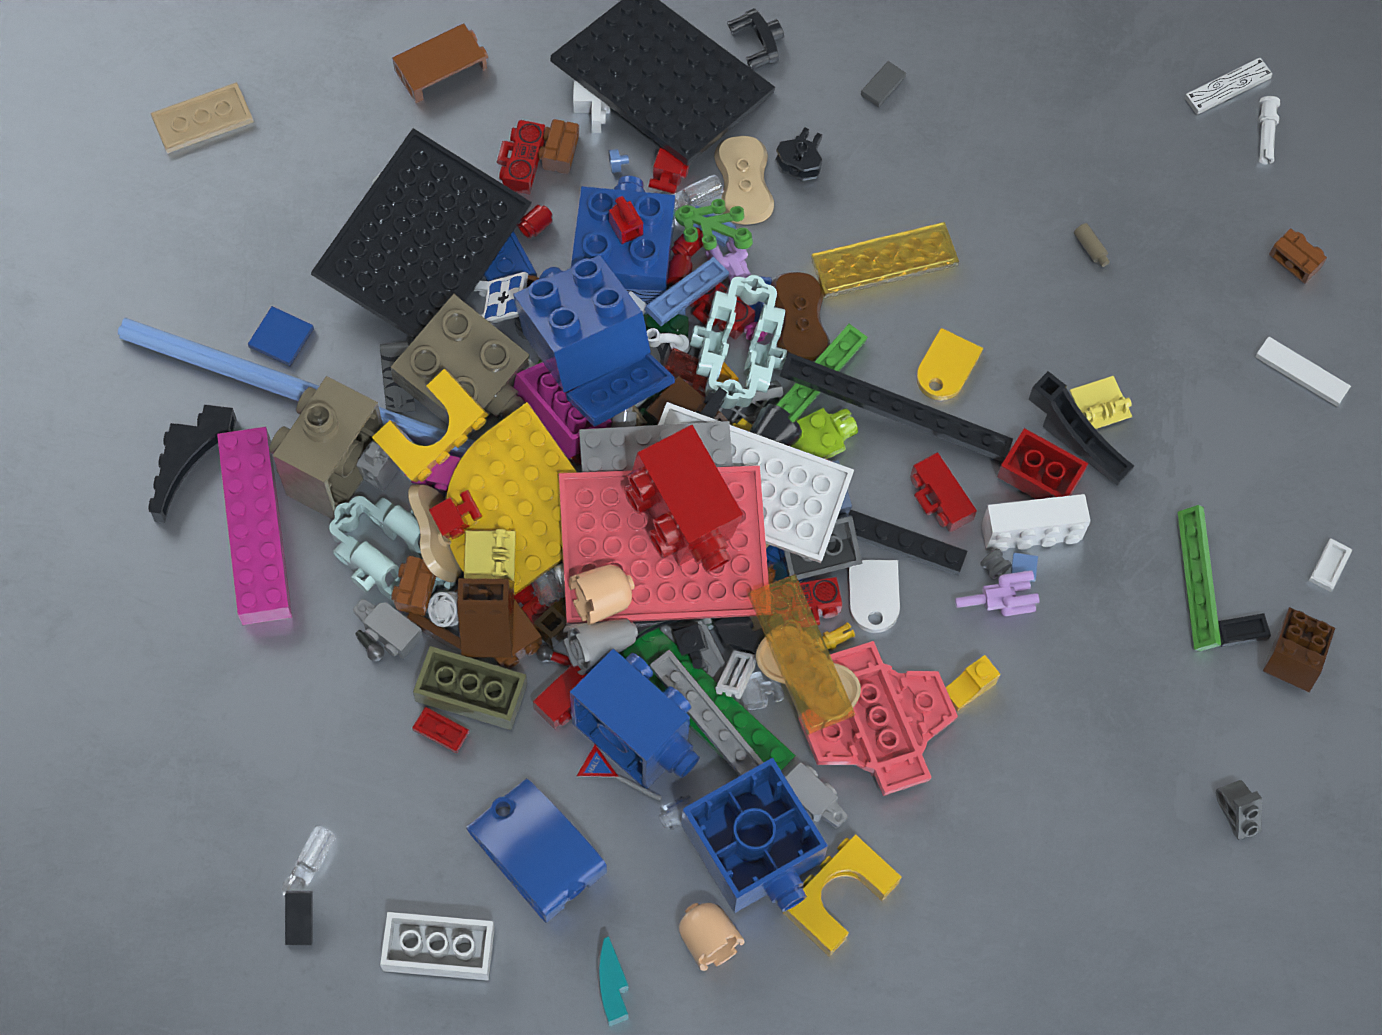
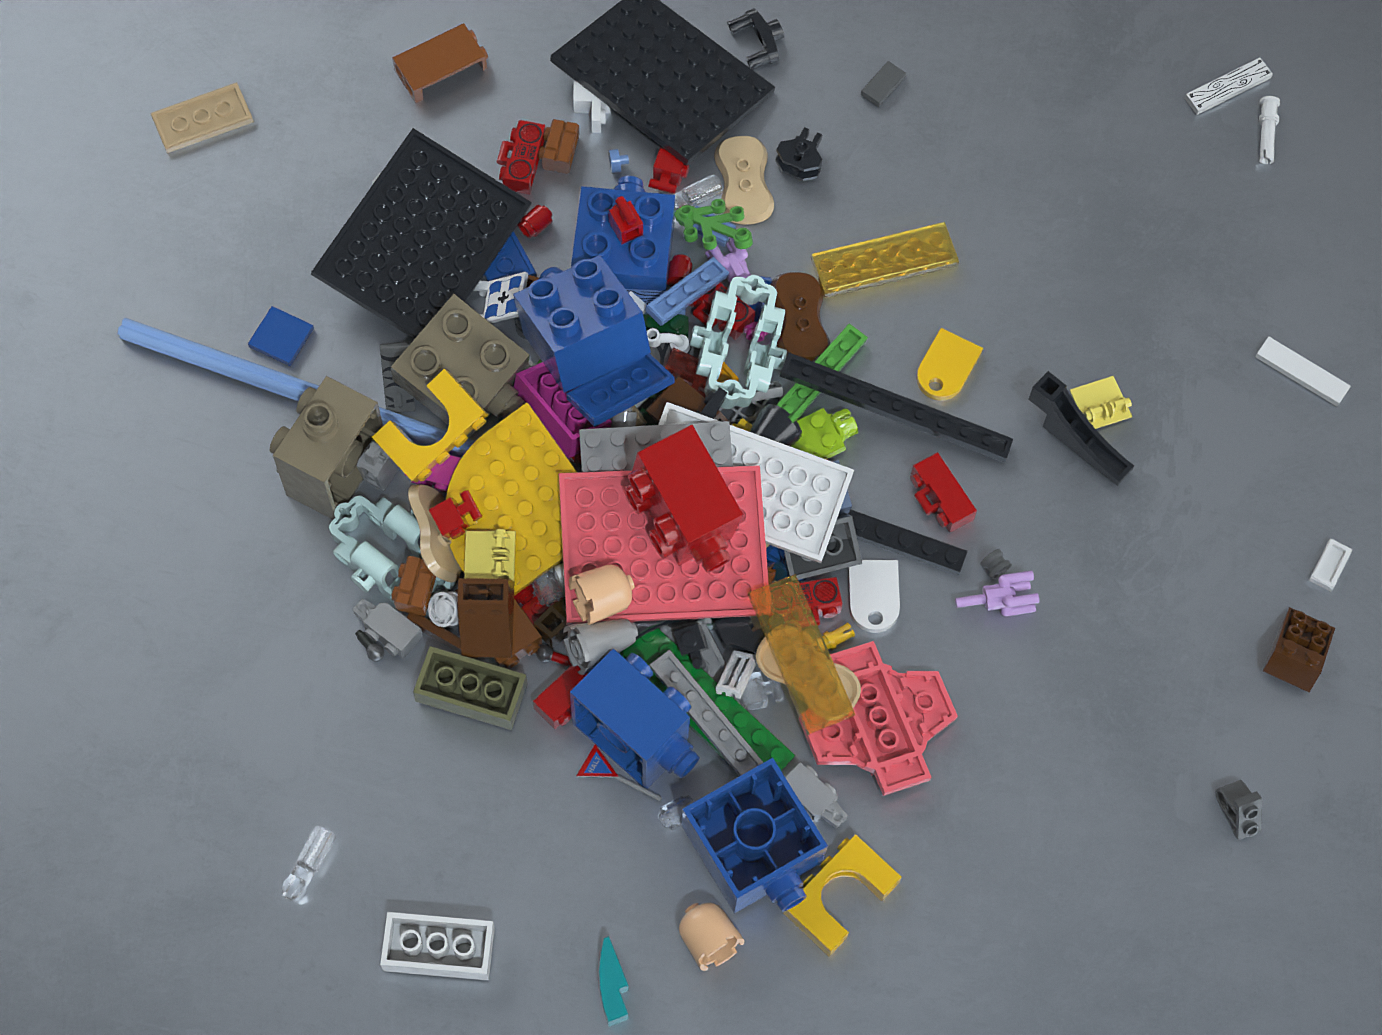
(183, 450): black arch -> none
(254, 526): dark pink brick -> none
(298, 917): black tile -> none
(440, 730): red plate -> none
(537, 849): blue panel -> none
(688, 248): red brick -> none
(972, 682): yellow arch -> none
(1023, 563): medium blue tile -> none
(1035, 522): white brick -> none
(1041, 467): red brick -> none
(1092, 244): dark tan cylinder -> none
(1199, 578): bright green plate -> none
(1243, 630): black tile -> none
(1298, 255): dark orange brick -> none

